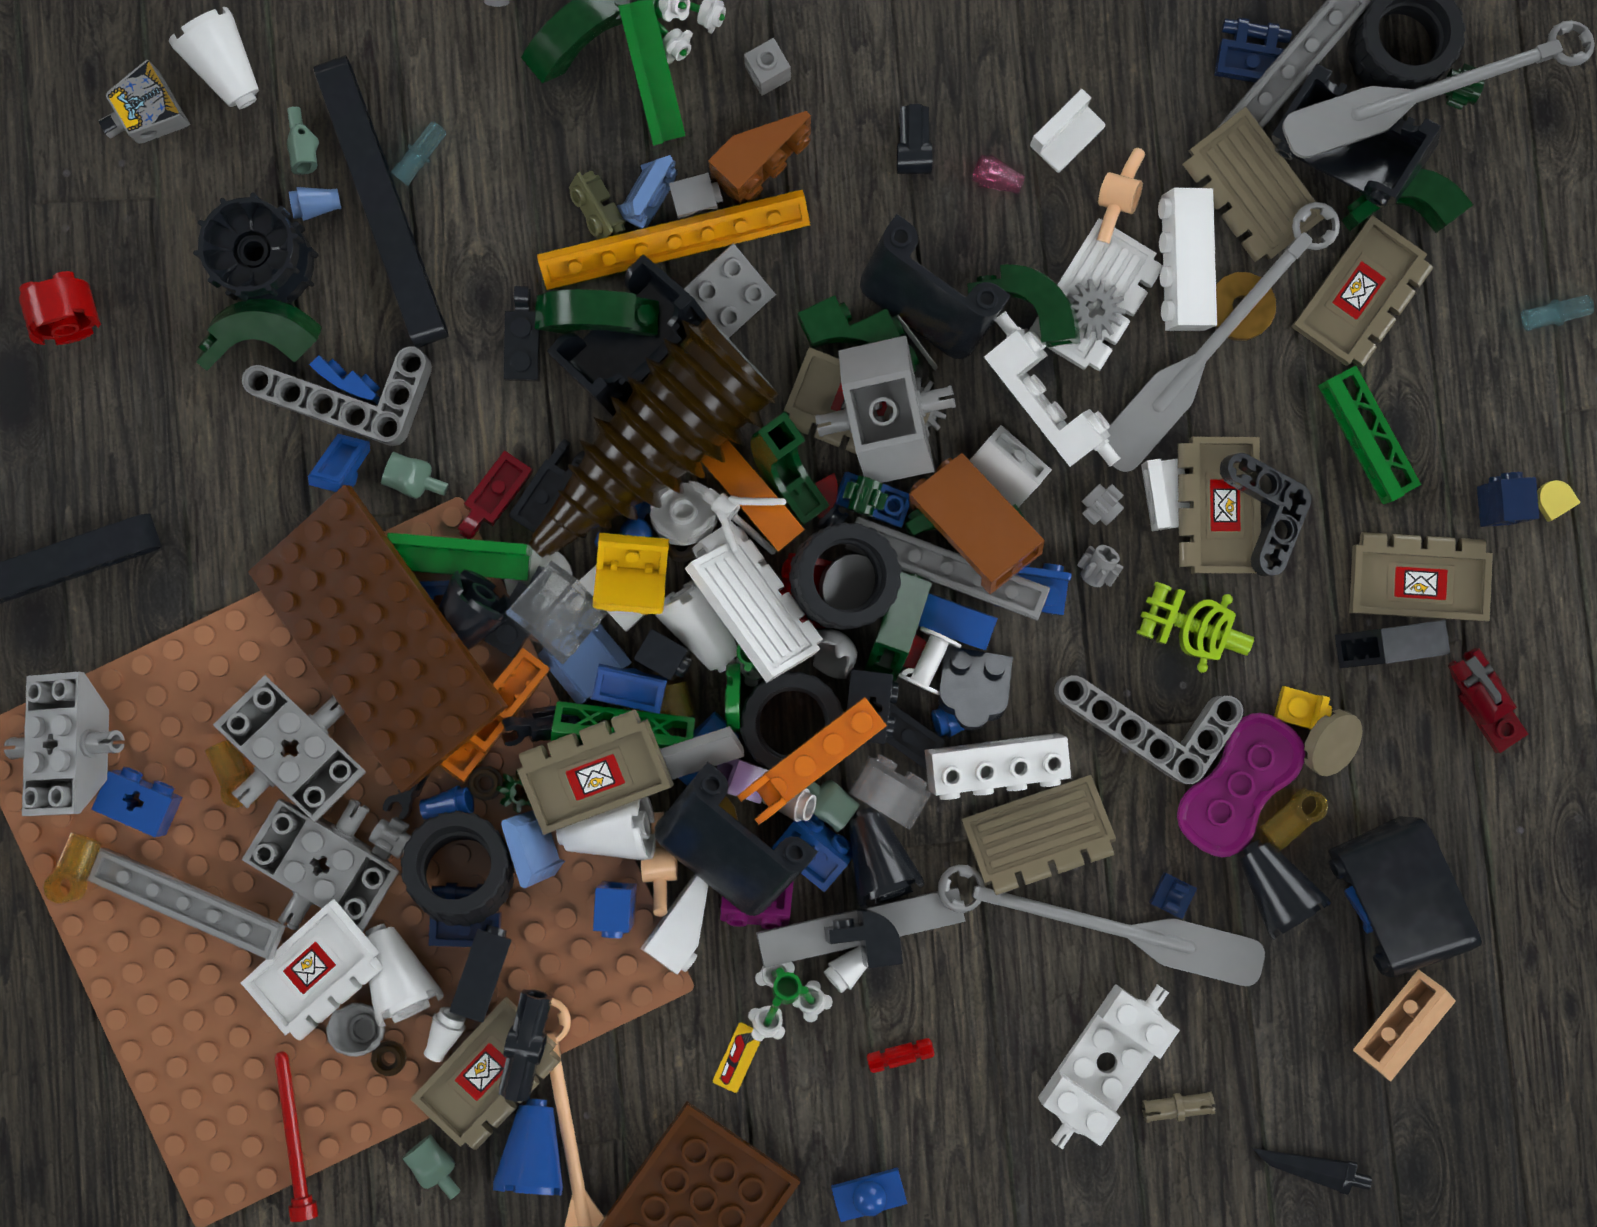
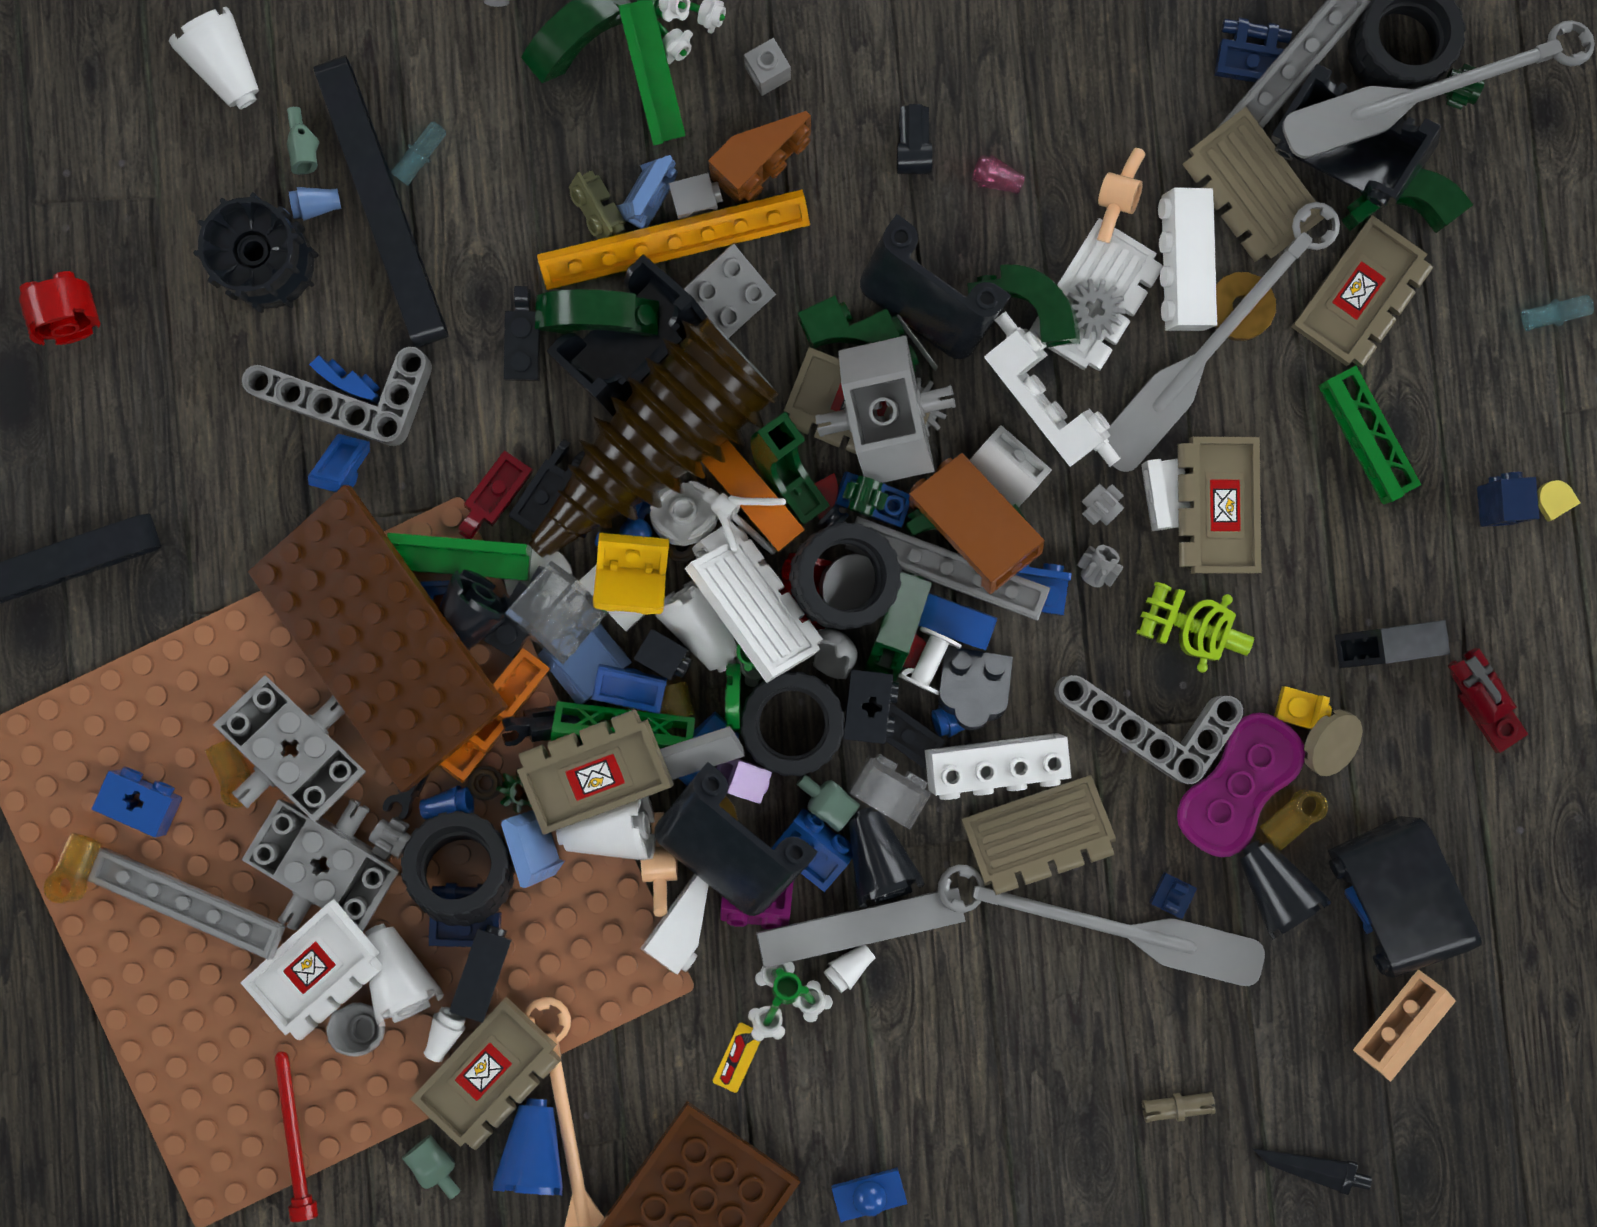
(63, 744): light grey slope -> none
(143, 106): torso -> none
(262, 320): dark green arch -> none
(383, 1067): dark brown plate -> none
(411, 476): sand green piece -> none
(525, 1045): black piece -> none
(614, 908): blue brick -> none
(800, 807): white cone -> none
(815, 757): orange hinge -> none
(876, 934): black brick -> none
(900, 1055): red axle -> none
(1067, 132): white panel -> none
(1088, 1096): white brick -> none
(1278, 500): black beam -> none
(1421, 581): dark tan hinge -> none

